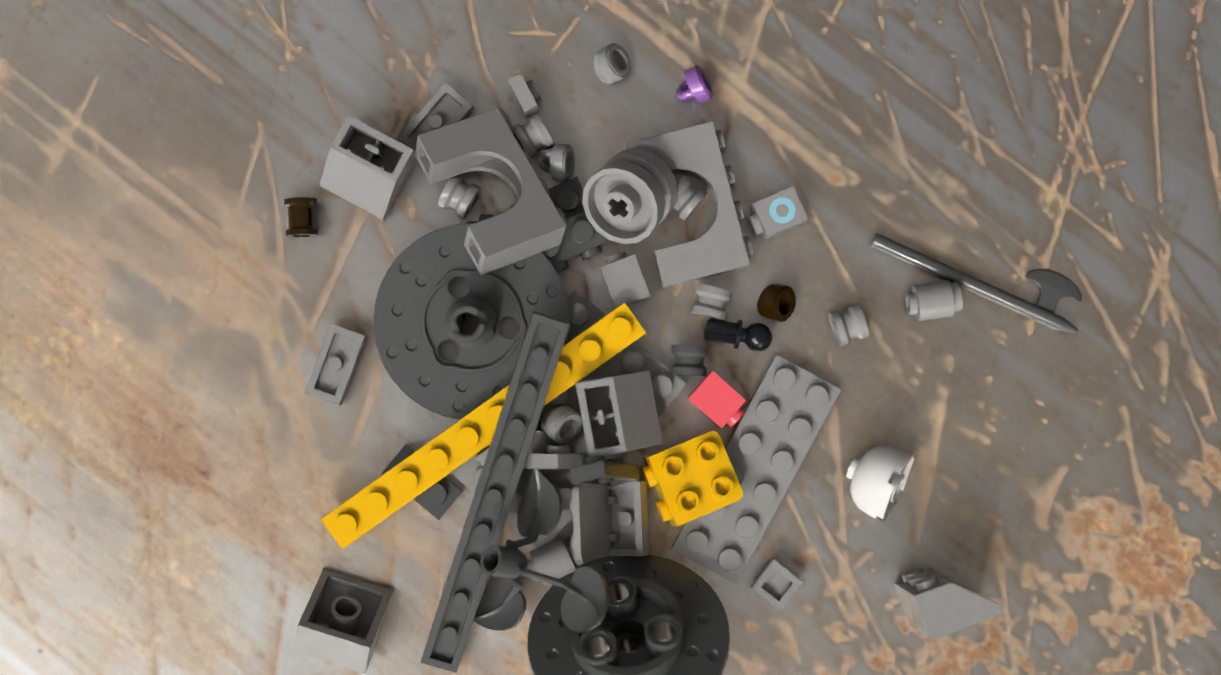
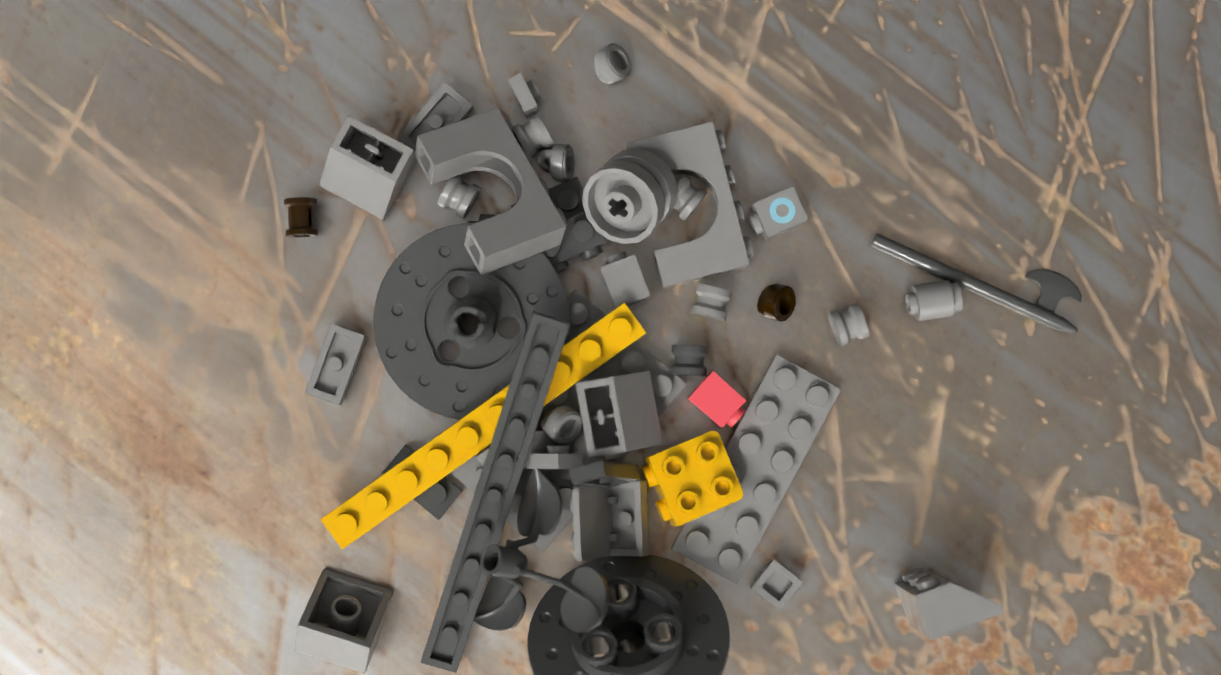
(554, 559): light grey brick -> none
(695, 86): medium lavender tile -> none
(756, 336): black axle -> none
(879, 479): white cylinder -> none

